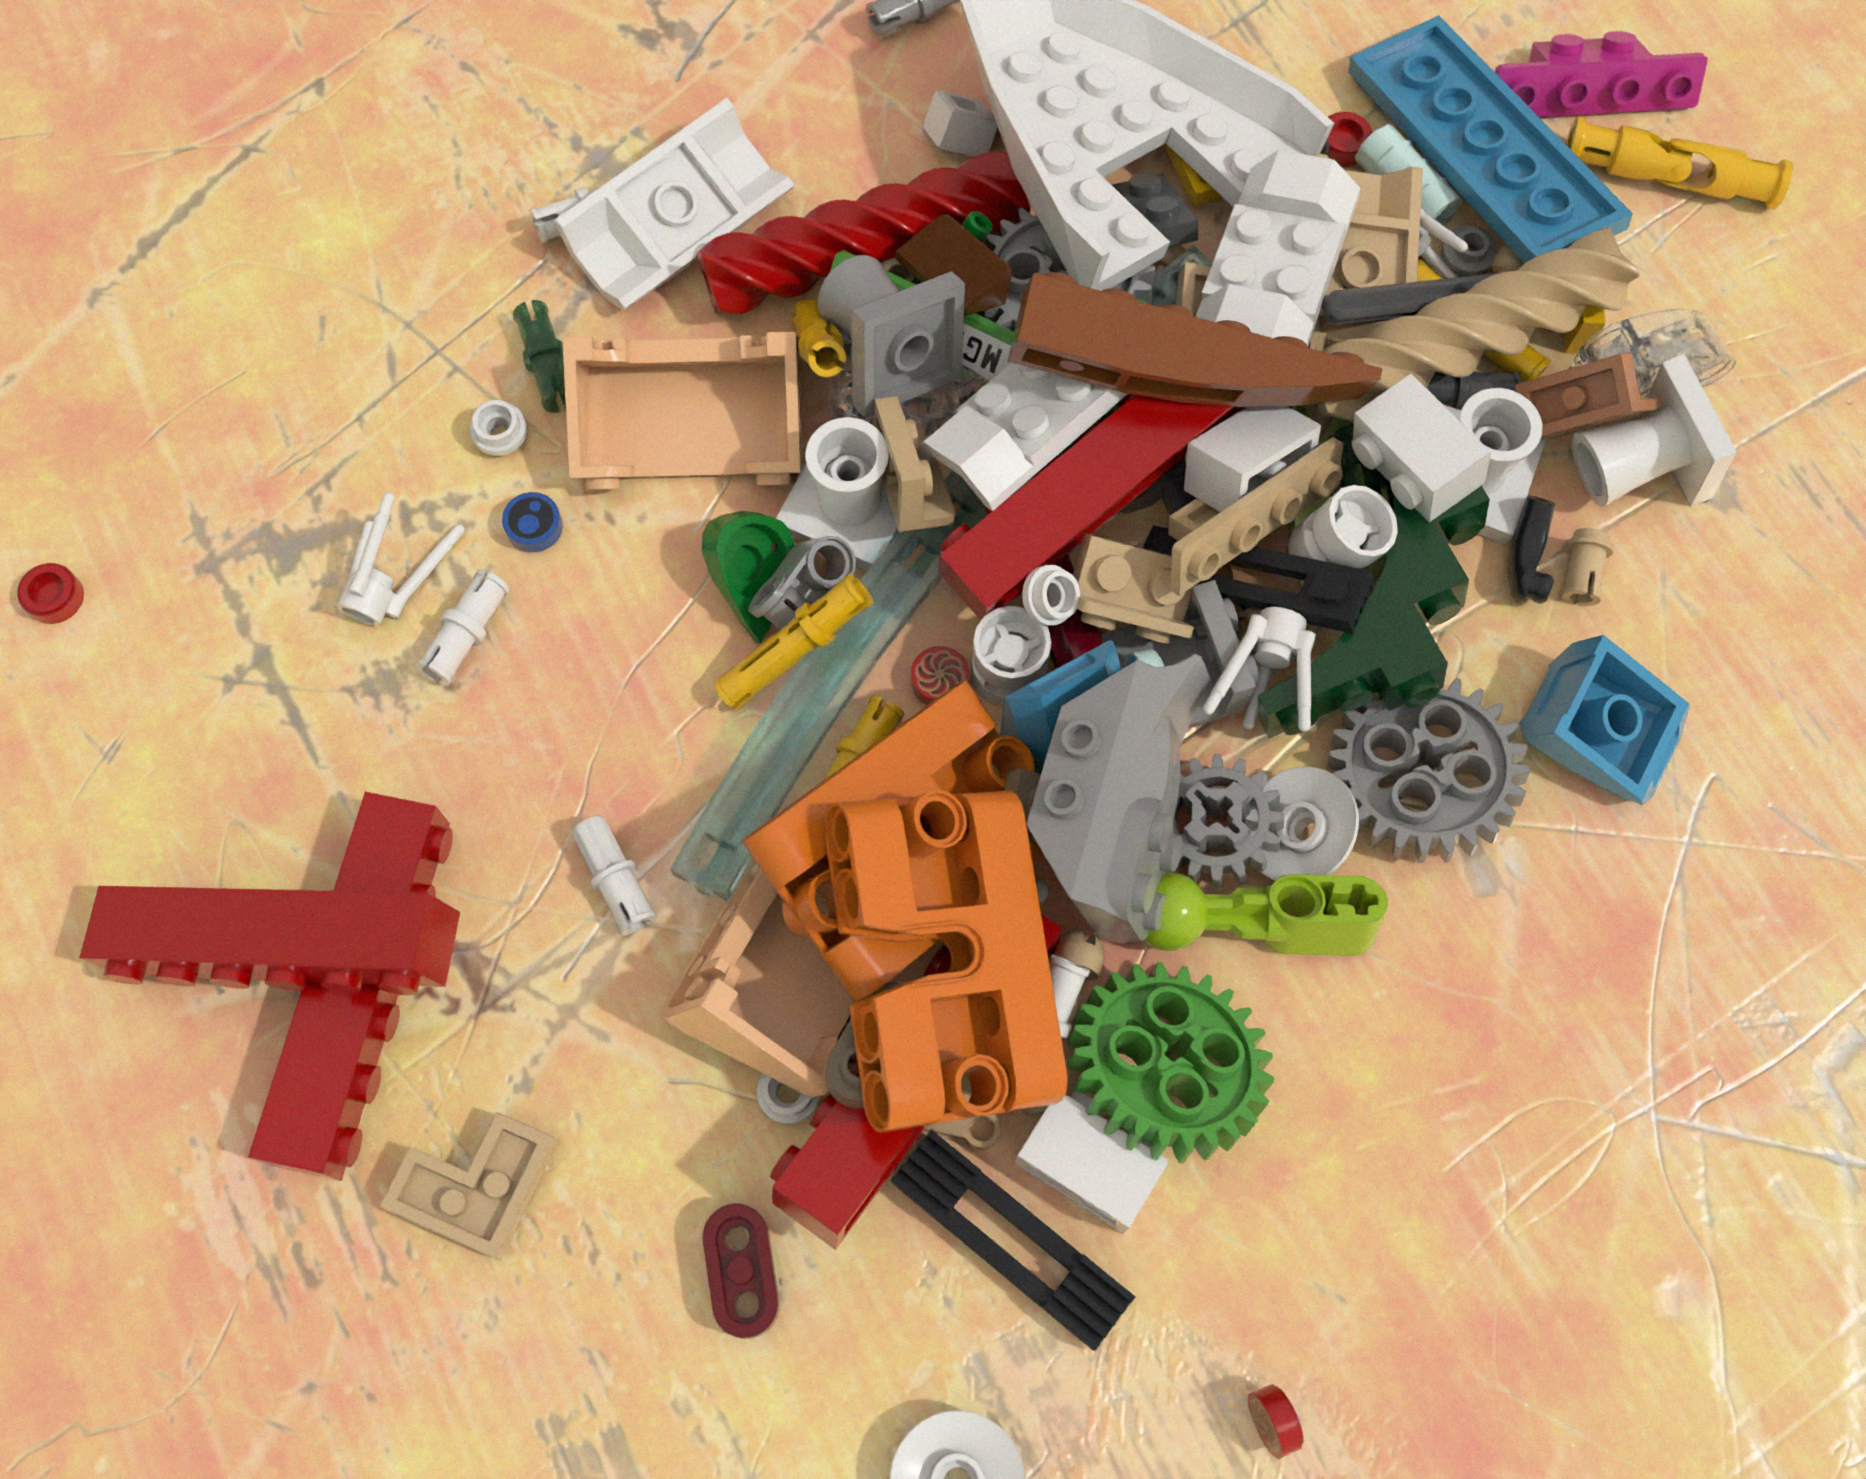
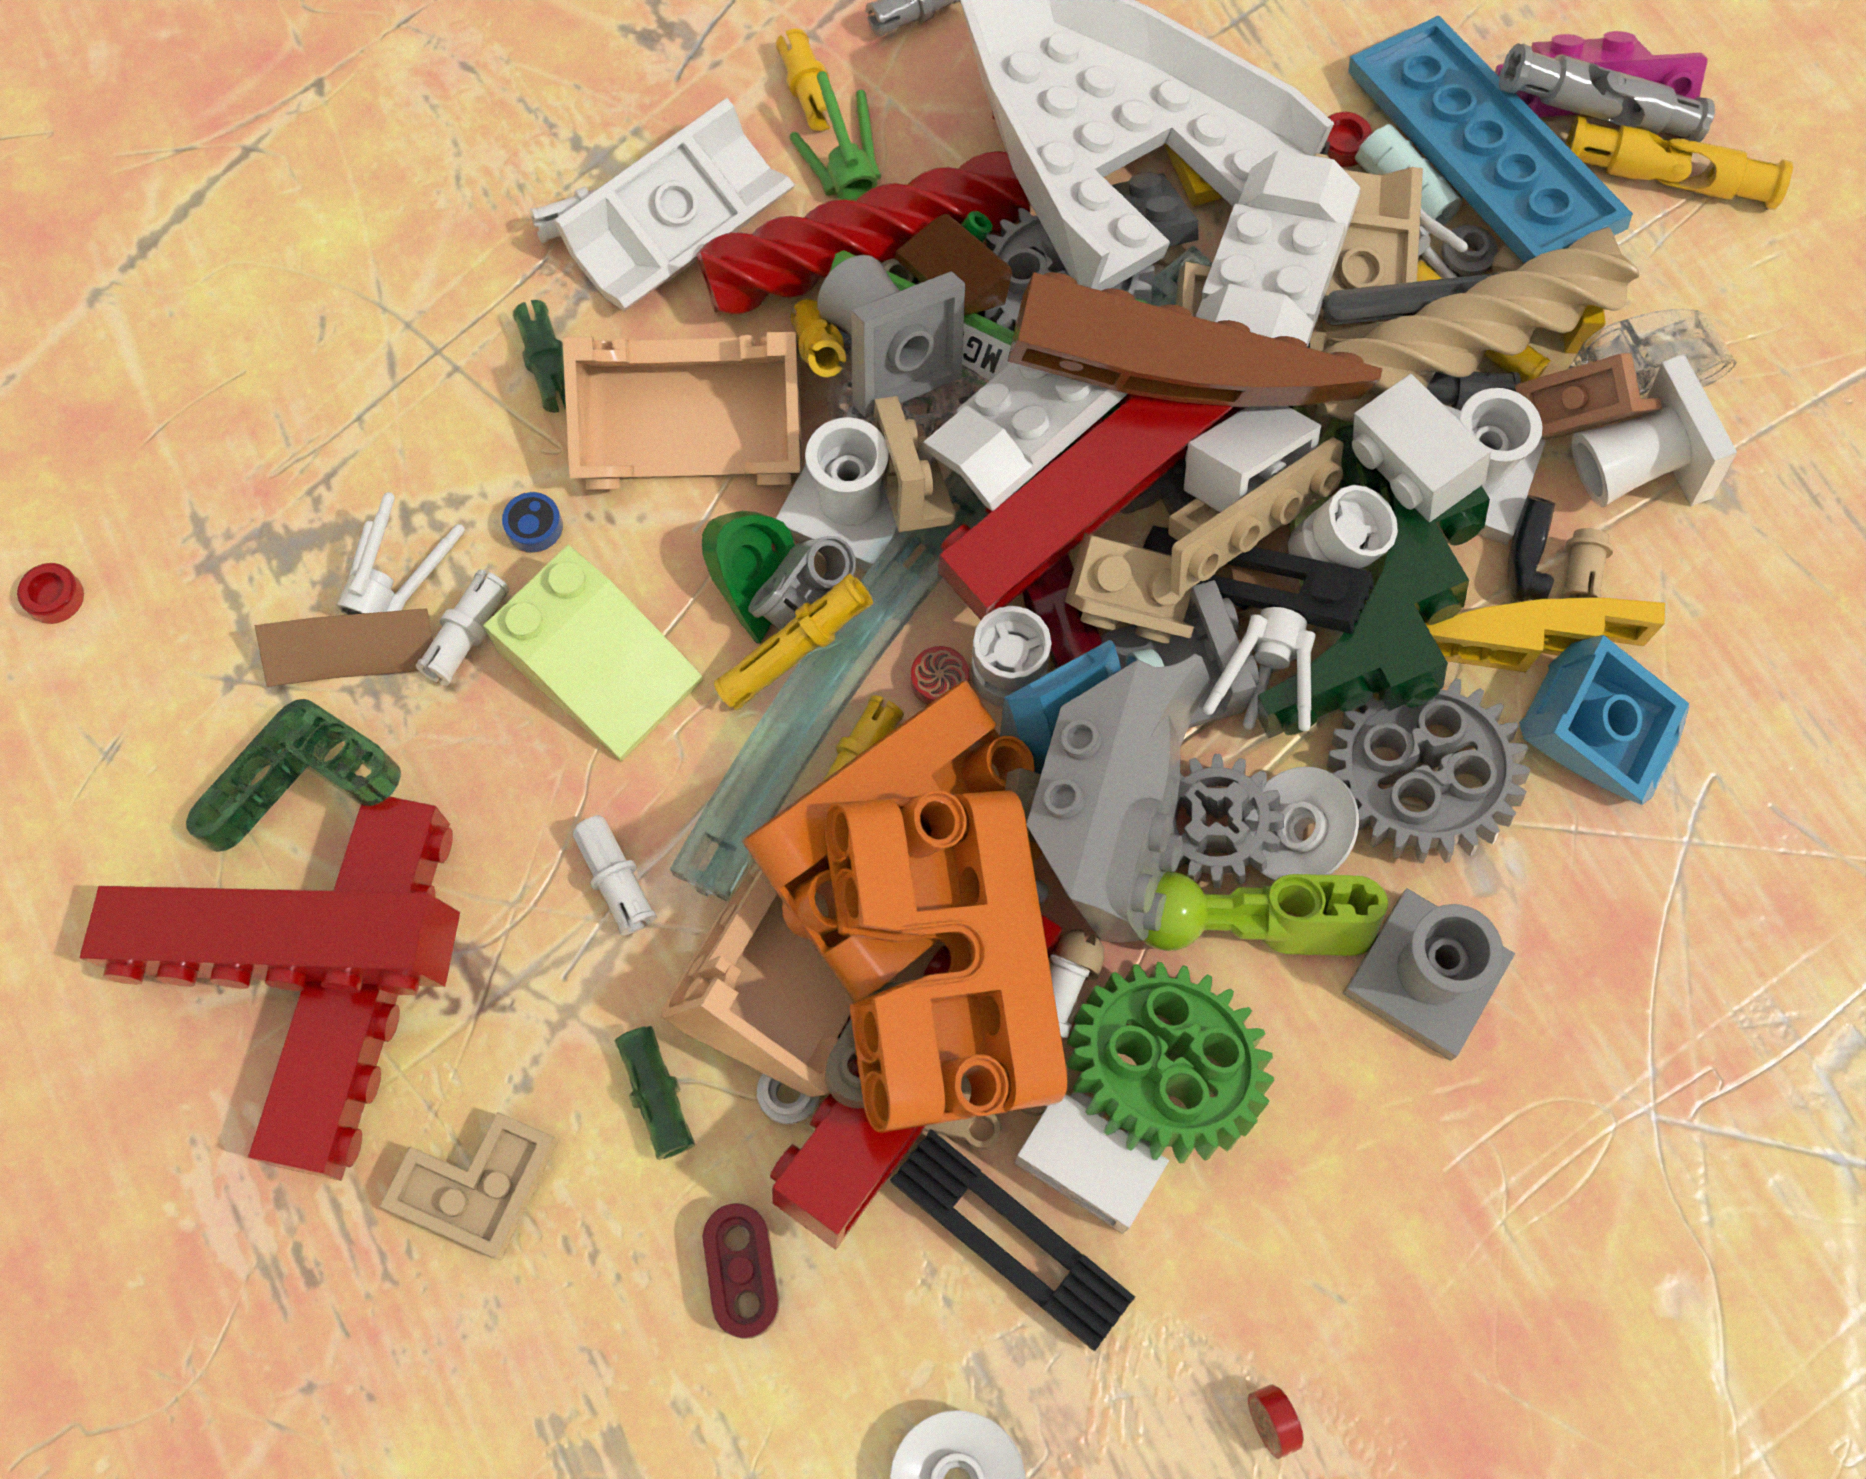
(307, 737): none -> clear green beam
(343, 646): none -> medium nougat sticker
(496, 414): white plate -> none
(592, 652): none -> yellowish green slope
(654, 1092): none -> clear green pin
(802, 76): none -> yellow pin
(849, 169): none -> bright green plant
(960, 124): white slope -> none
(1062, 595): white plate -> none
(1431, 971): none -> light grey plant
(1519, 632): none -> yellow slope
(1605, 94): none -> light grey piece

